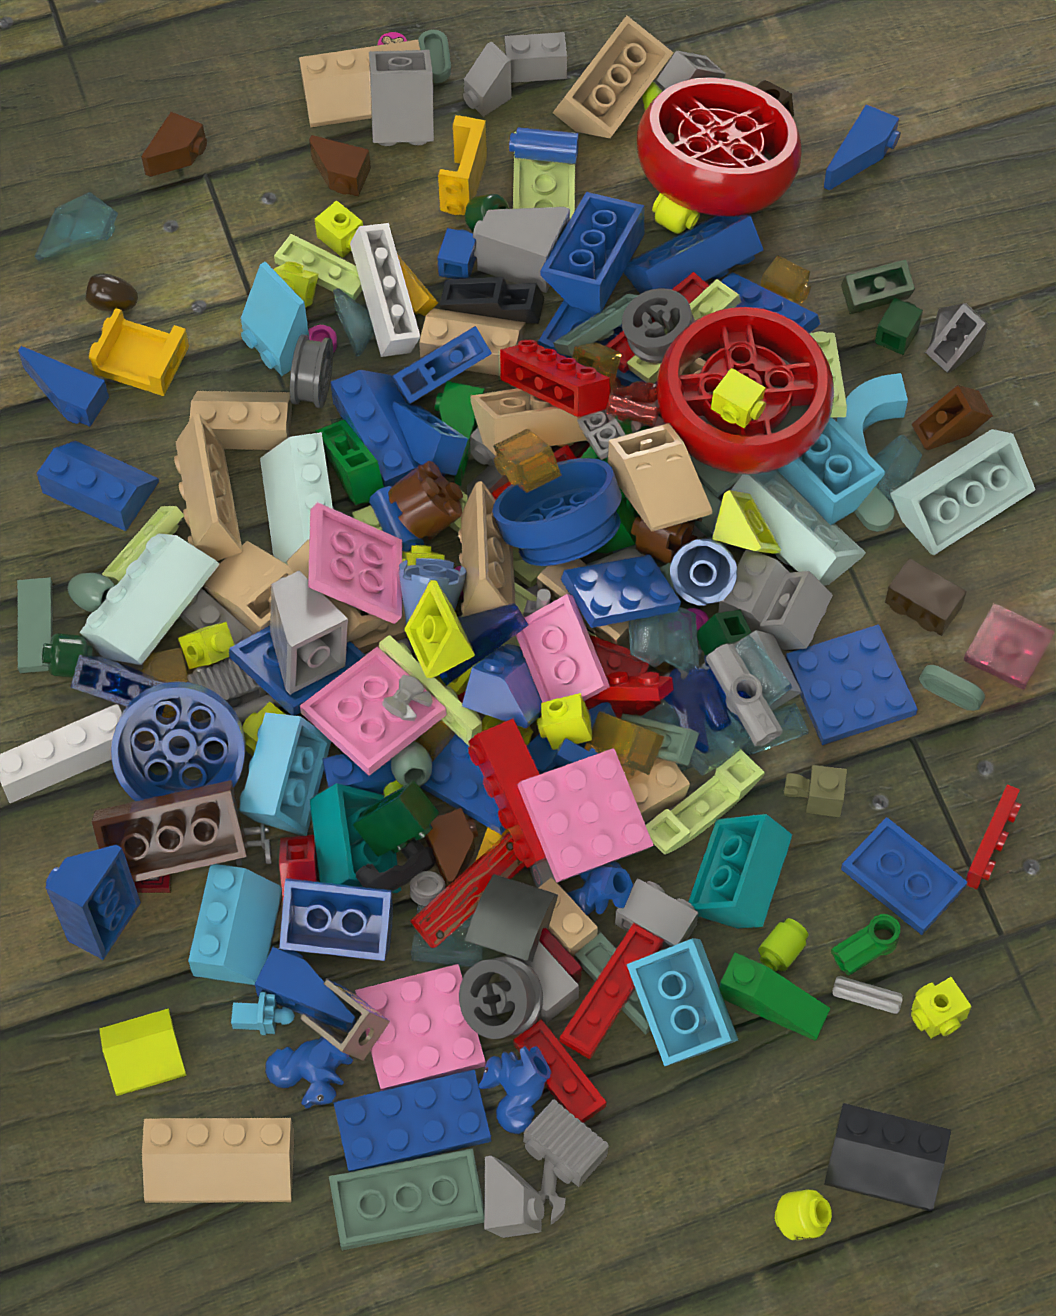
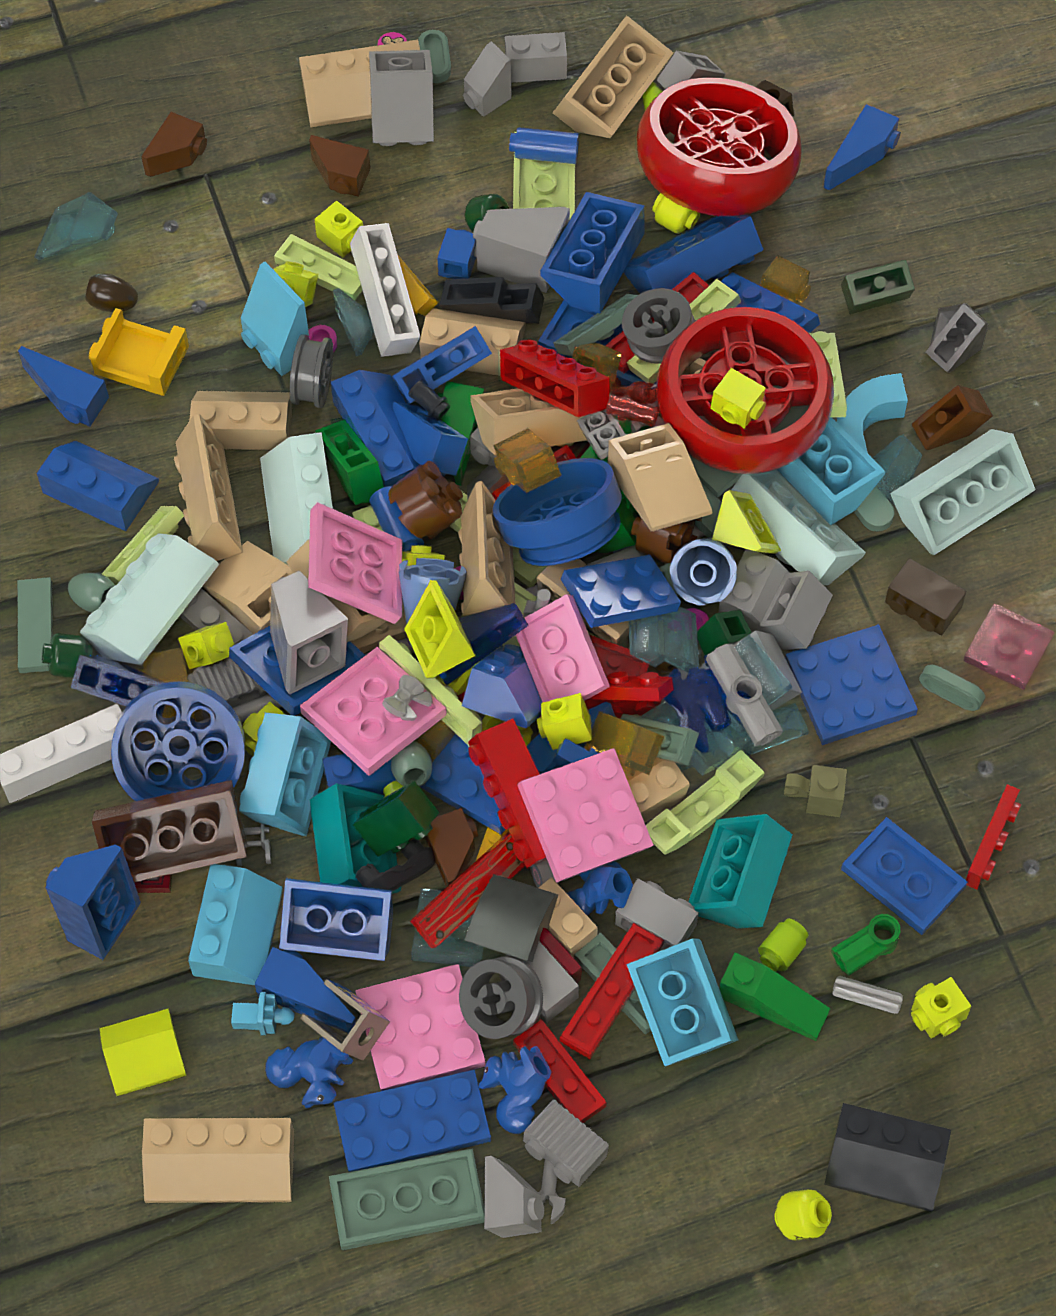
(298, 859): red slope -> none
(426, 887): light grey tile -> none
(429, 400): none -> black pin
(471, 153): yellow panel -> none
(898, 326): dark green brick -> none

